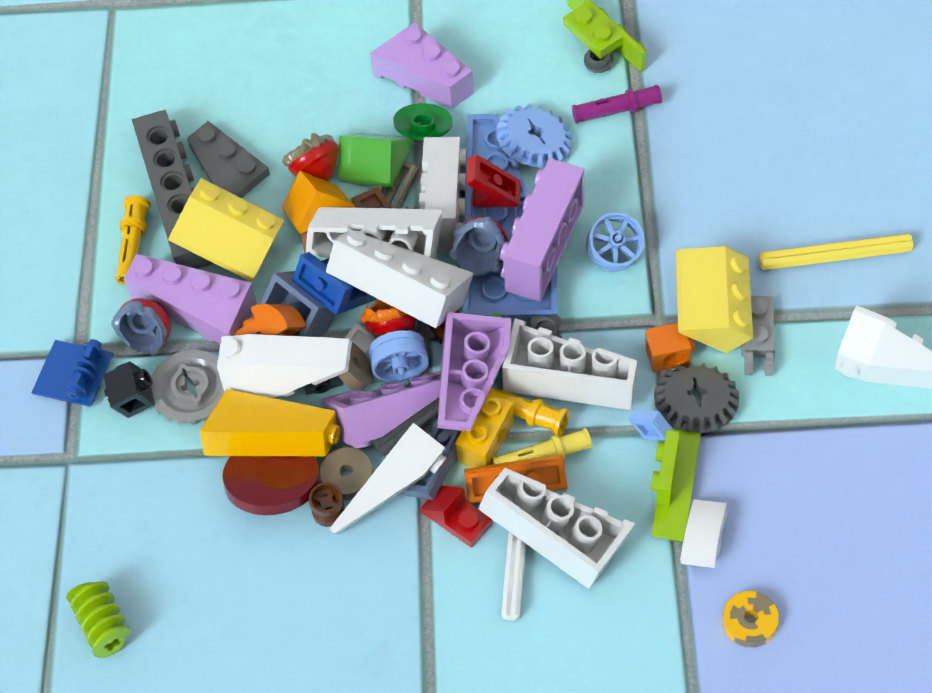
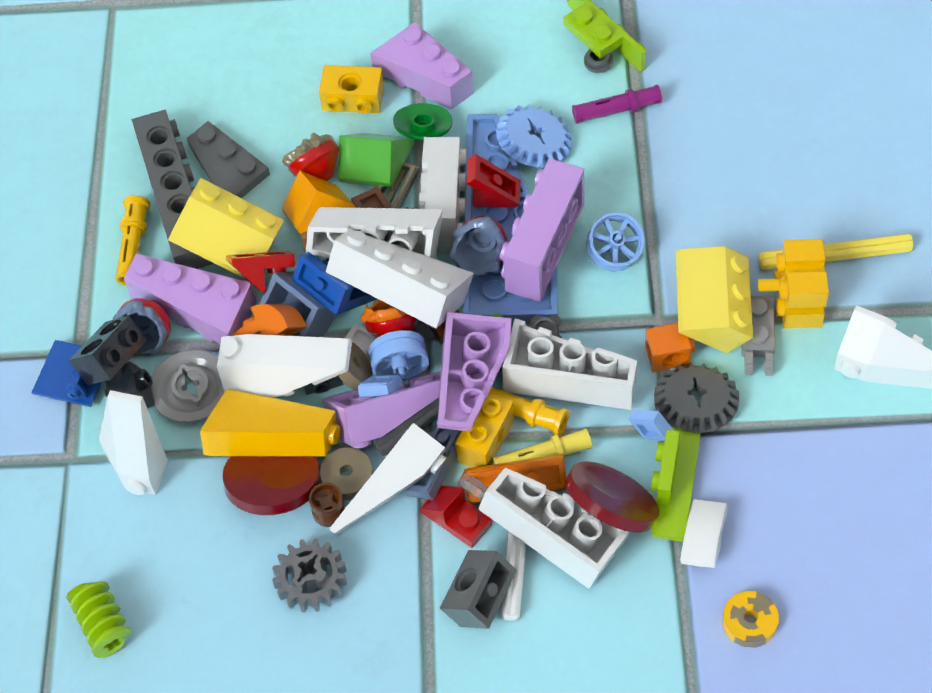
(108, 350): none -> black brick
(132, 443): none -> white wedge
(253, 265): none -> red slope
(312, 588): none -> flat silver gear
(351, 89): none -> yellow brick
(379, 385): none -> light blue tile
(472, 486): none -> clear tile
(478, 589): none -> dark grey brick
(612, 497): none -> dark red piece
(800, 283): none -> yellow brick

